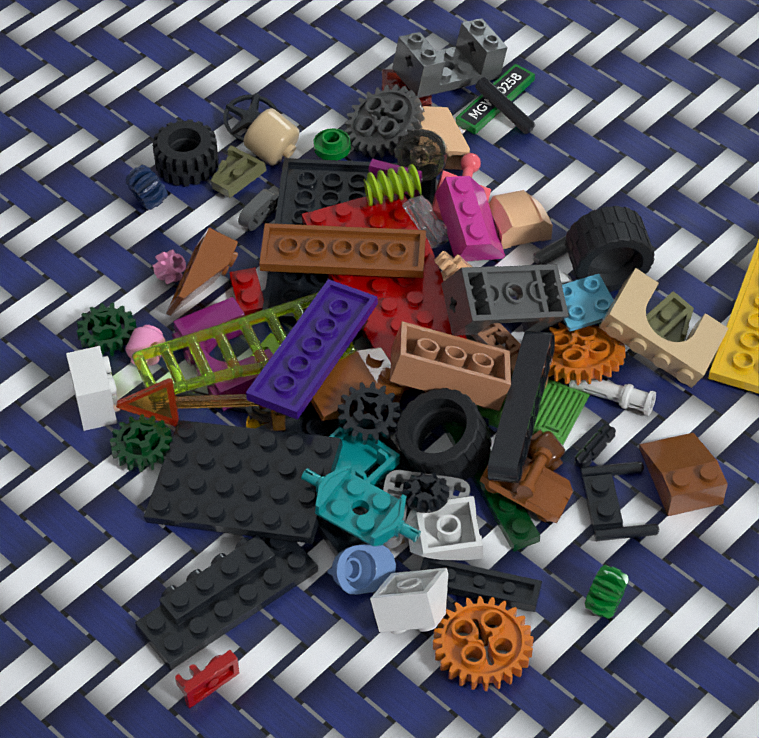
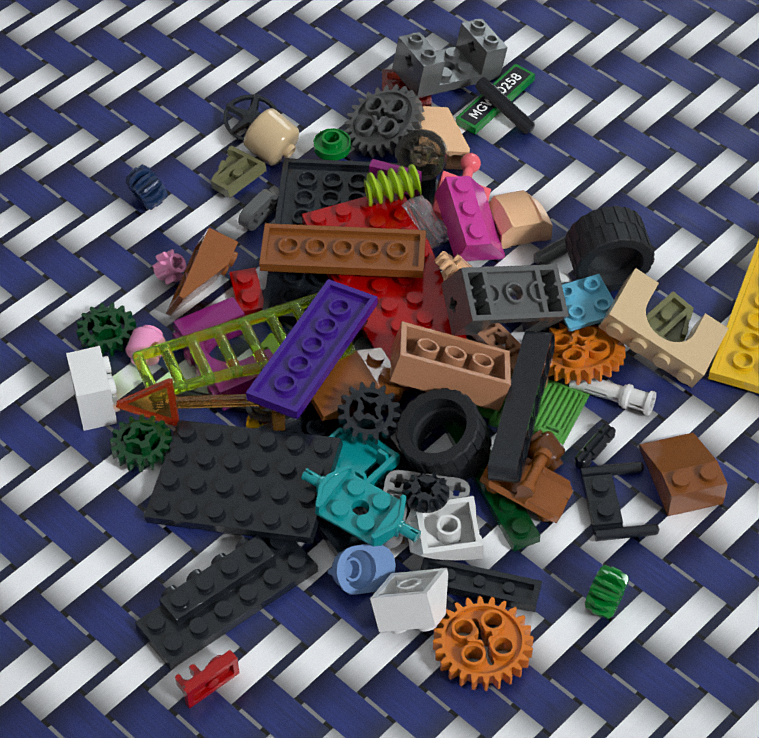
(185, 152): black tyre -> none

